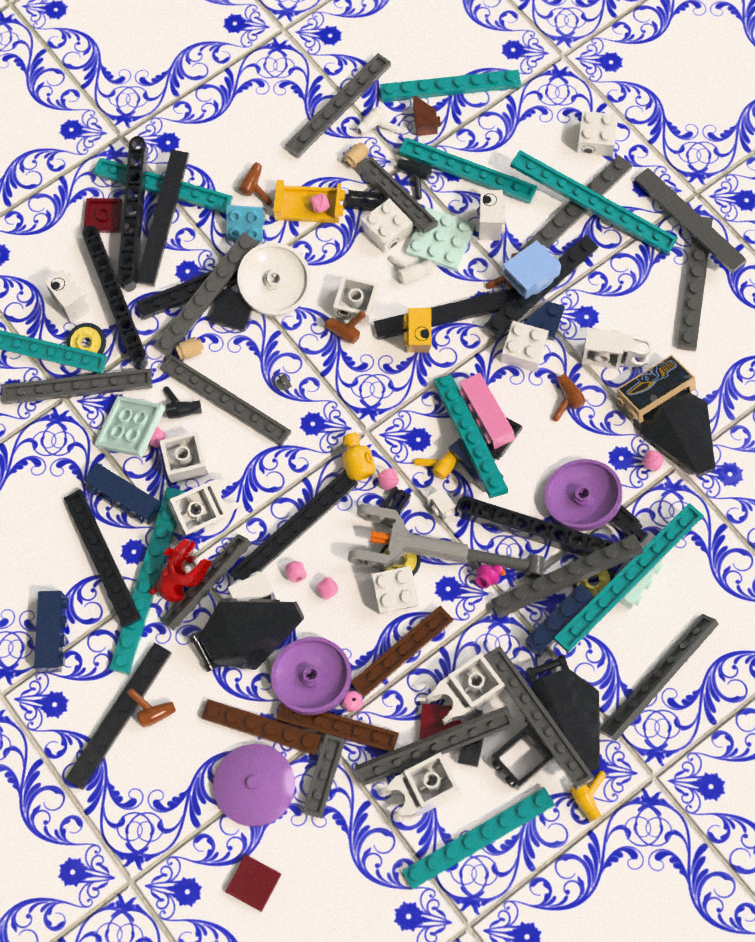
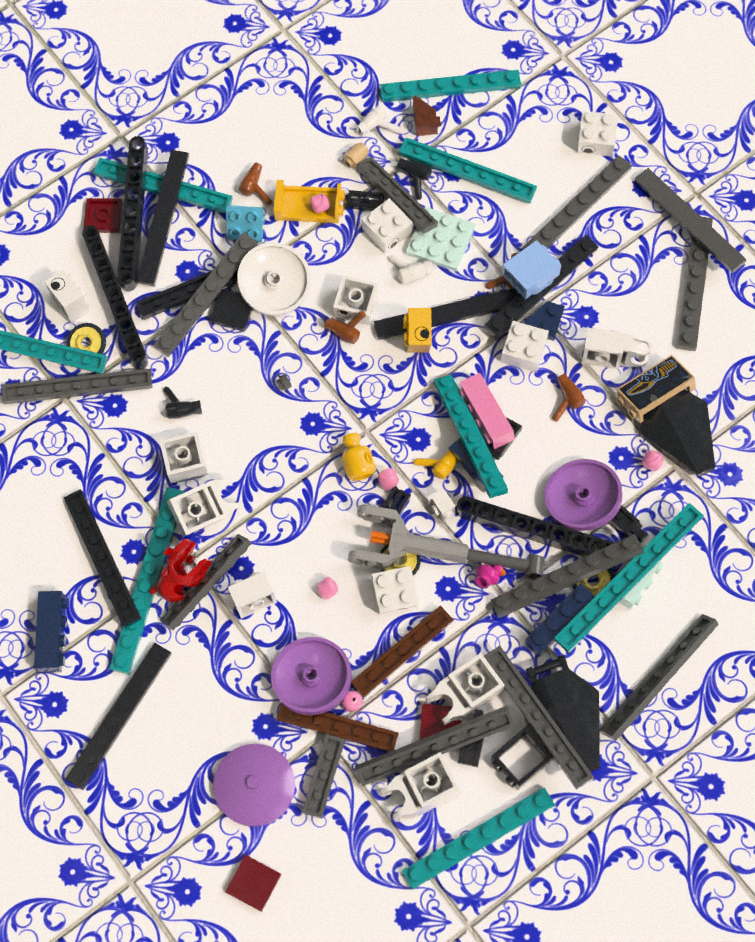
(122, 494): dark blue brick -> none
(129, 426): light aqua plate -> none
(151, 714): dark orange piece -> none
(158, 435): bright pink piece -> none
(189, 348): tan brick -> none
(225, 400): dark grey tile -> none
(245, 632): black windscreen -> none
(261, 727): reddish brown plate -> none
(295, 527): black plate -> none
(295, 571): bright pink piece -> none
(338, 105): dark grey plate -> none
(492, 215): white brick -> none
(585, 799): yellow piece -> none
(593, 202): teal plate -> none

